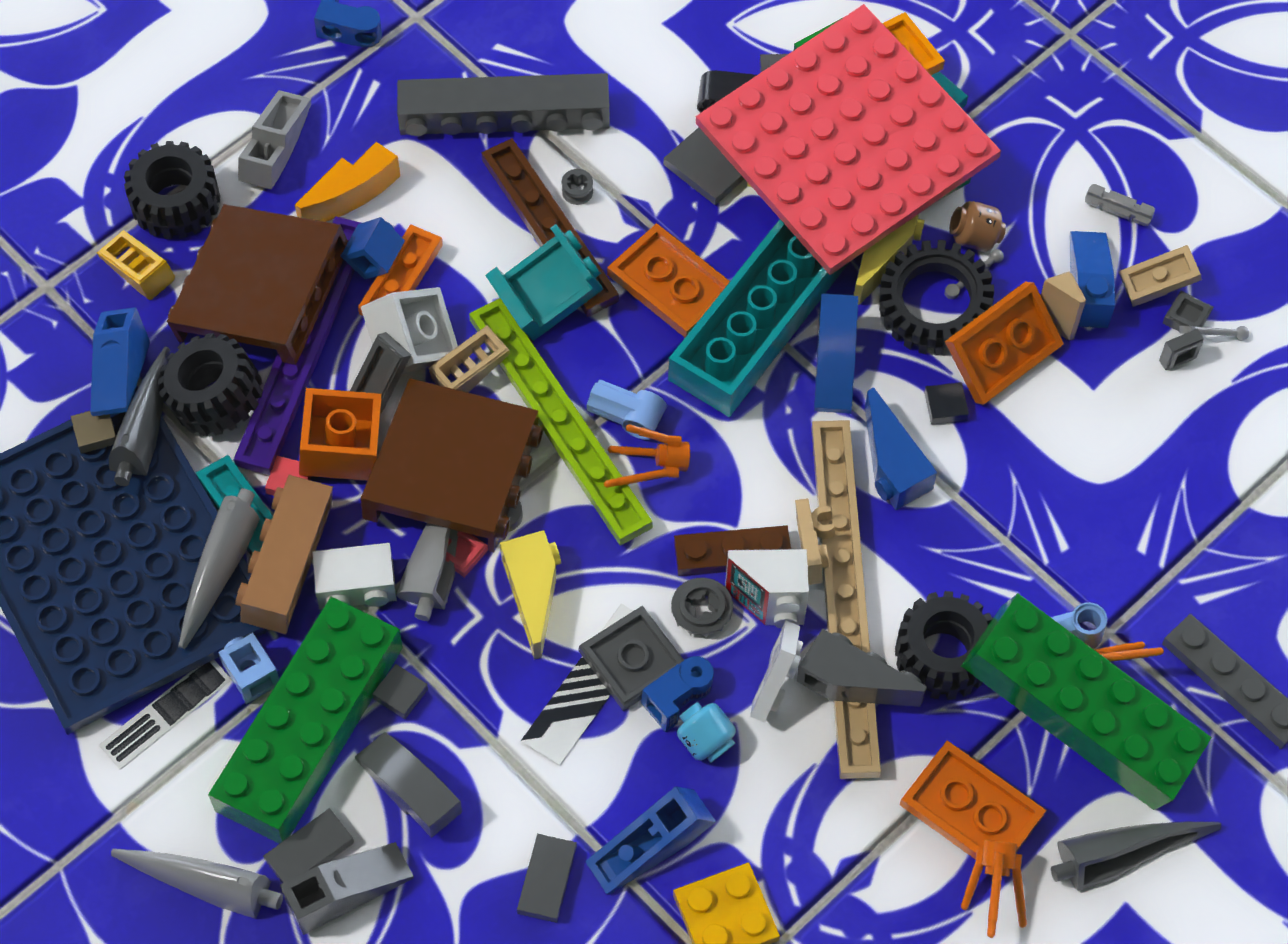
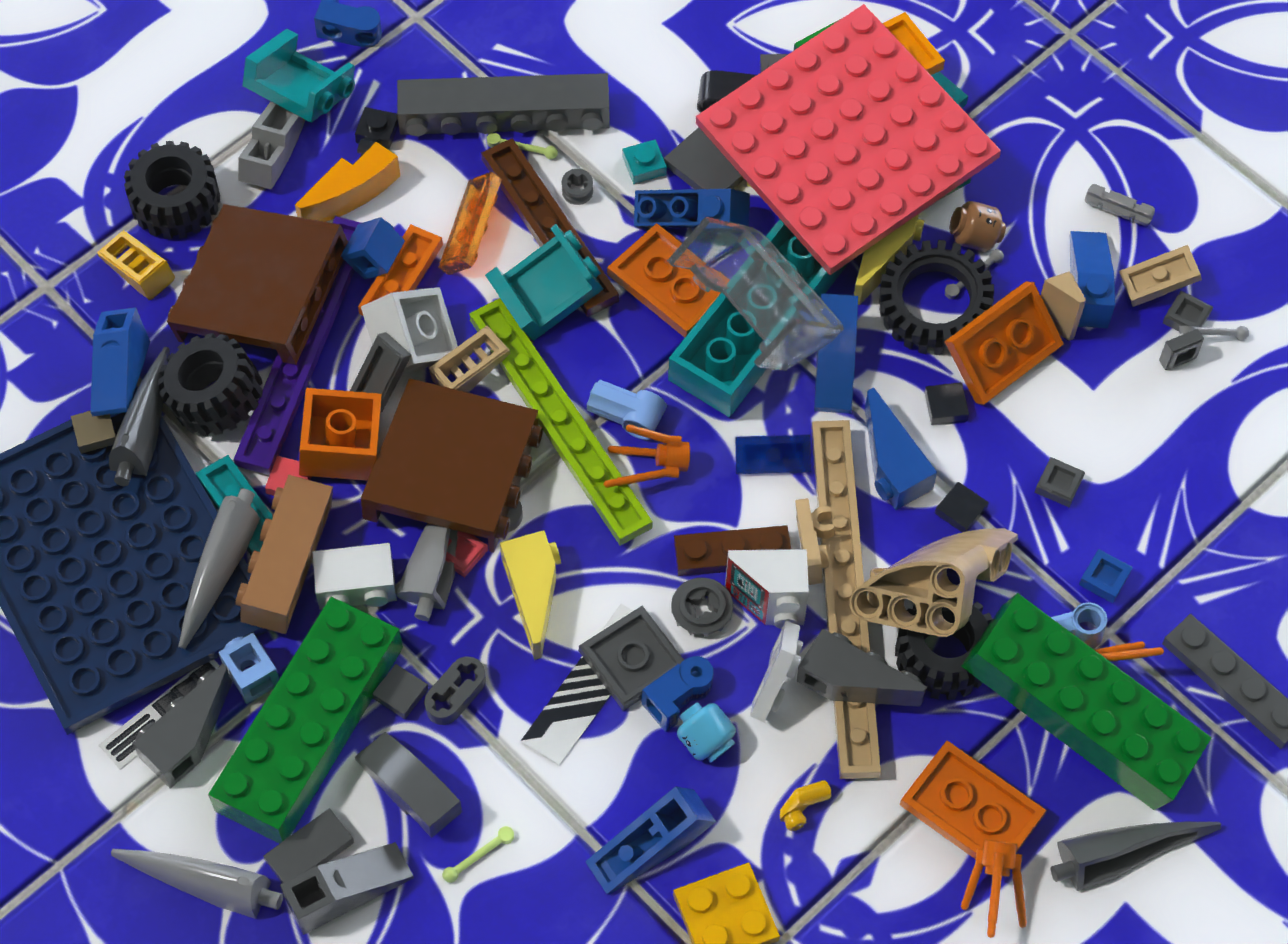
(182, 734): none -> dark grey slope
(294, 79): none -> teal panel
(376, 127): none -> black plate
(449, 684): none -> dark grey beam
(470, 223): none -> clear orange plate
(505, 836): none -> yellowish green hinge
(547, 878): dark grey tile -> none
(550, 152): none -> yellowish green hinge
(644, 161): none -> teal plate
(689, 207): none -> blue slope
(761, 288): none -> clear windscreen
(772, 453): none -> clear blue slope
(799, 800): none -> yellow arm
(924, 581): none -> tan panel
(961, 507): none -> black tile
(1059, 482): none -> dark grey tile
(1105, 576): none -> blue plate

